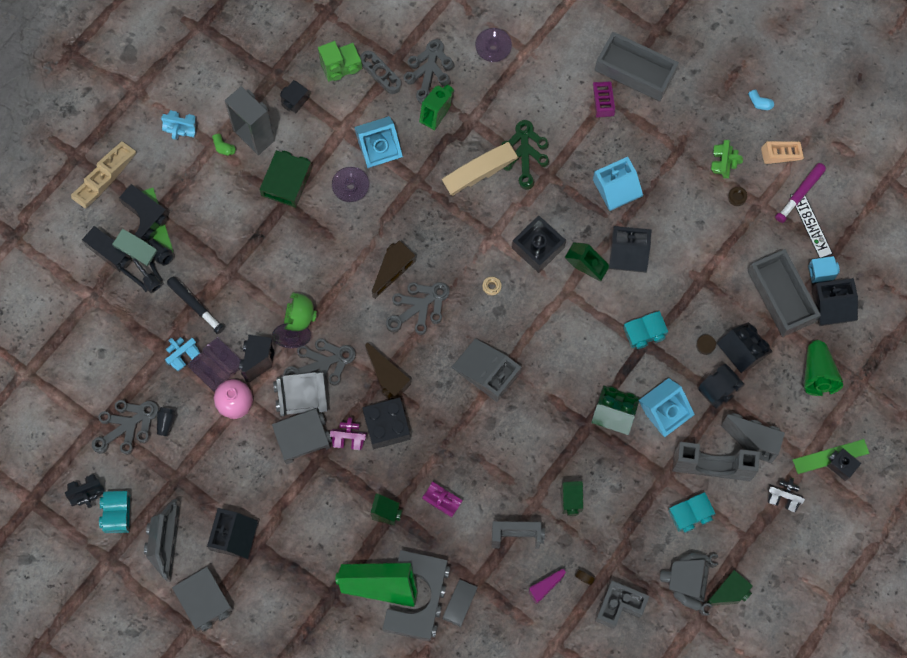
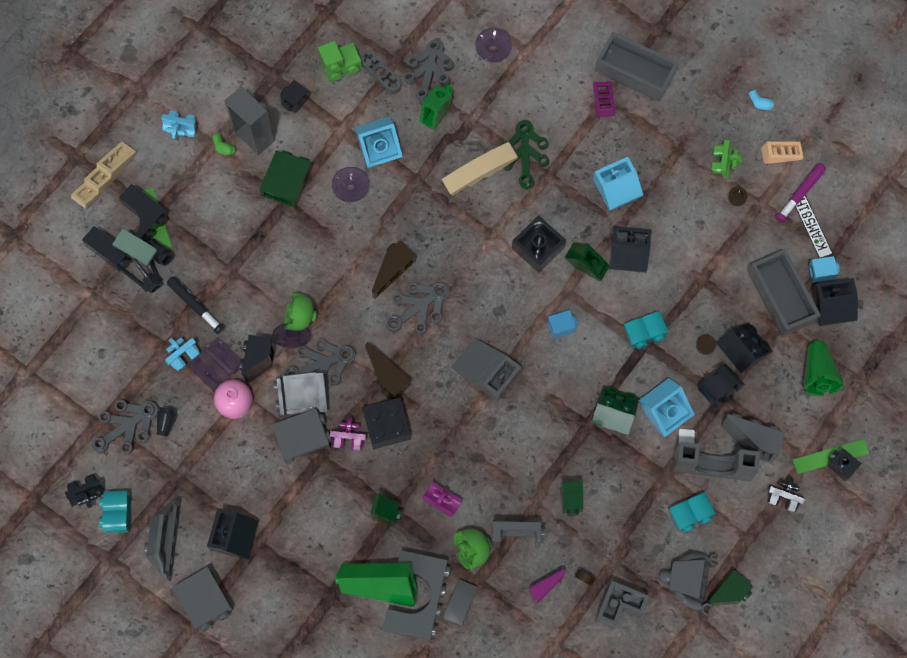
(473, 548): none -> bright green cylinder
(491, 280): tan plate -> none
(562, 324): none -> dark azure brick
(686, 435): none -> white sticker

